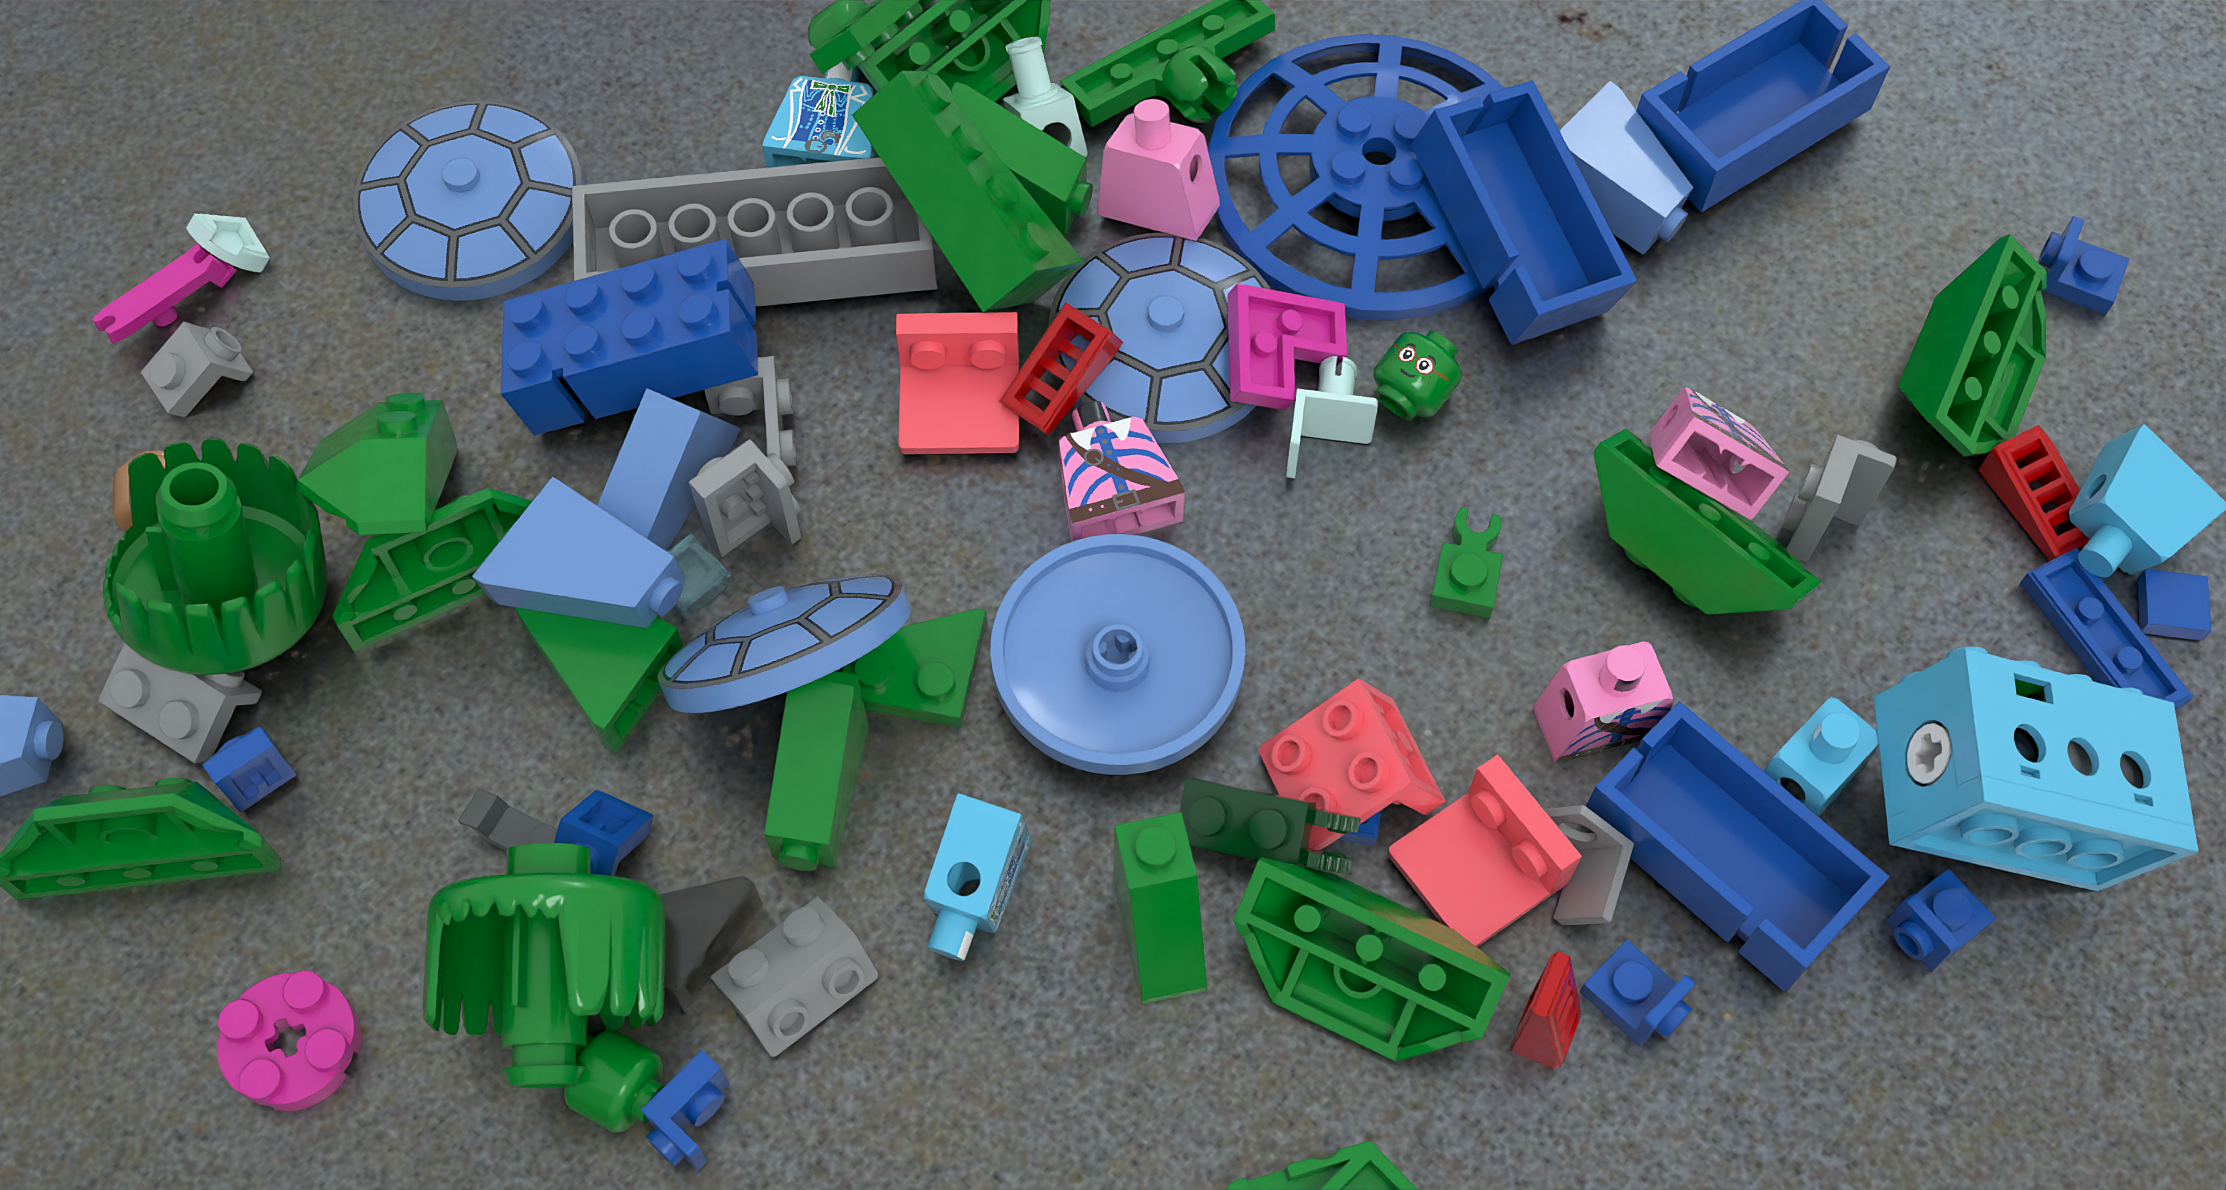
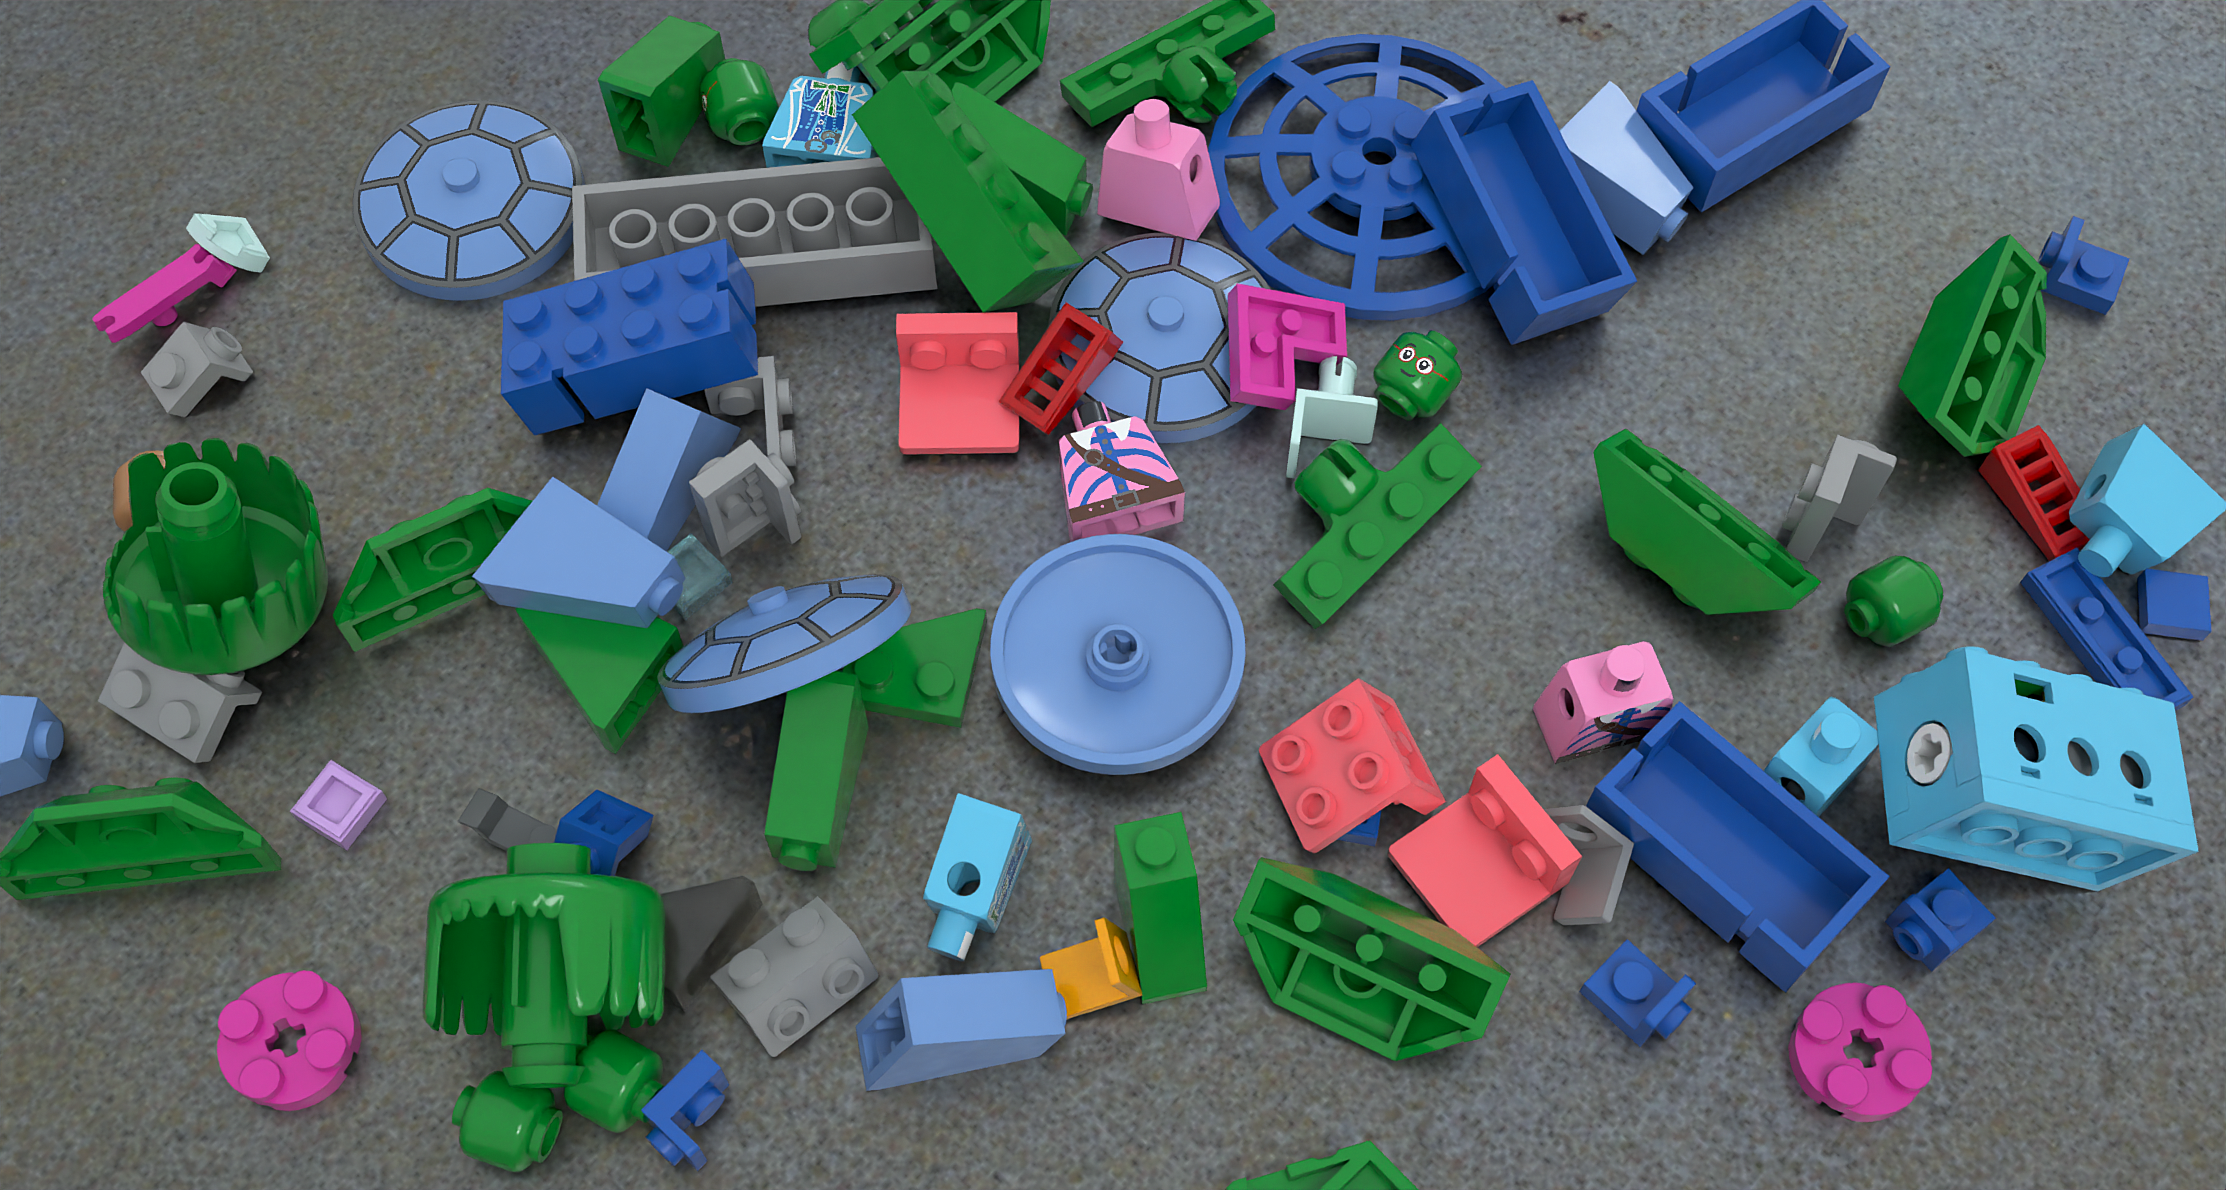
(248, 768): blue bracket -> none
(338, 805): none -> lavender tile
(384, 466): green wedge -> none
(506, 1123): none -> green head
(656, 86): none -> green slope
(738, 101): none -> green head
(958, 1025): none -> medium blue slope
(1039, 99): light aqua bracket -> none
(1095, 971): none -> light orange bracket
(1261, 825): dark green hinge -> none
(1367, 515): none -> green plate
(1467, 570): green plate -> none
(1550, 1015): red slope -> none
(1700, 445): bright pink torso -> none
(1884, 1021): none -> dark pink plate
(1893, 600): none -> green head

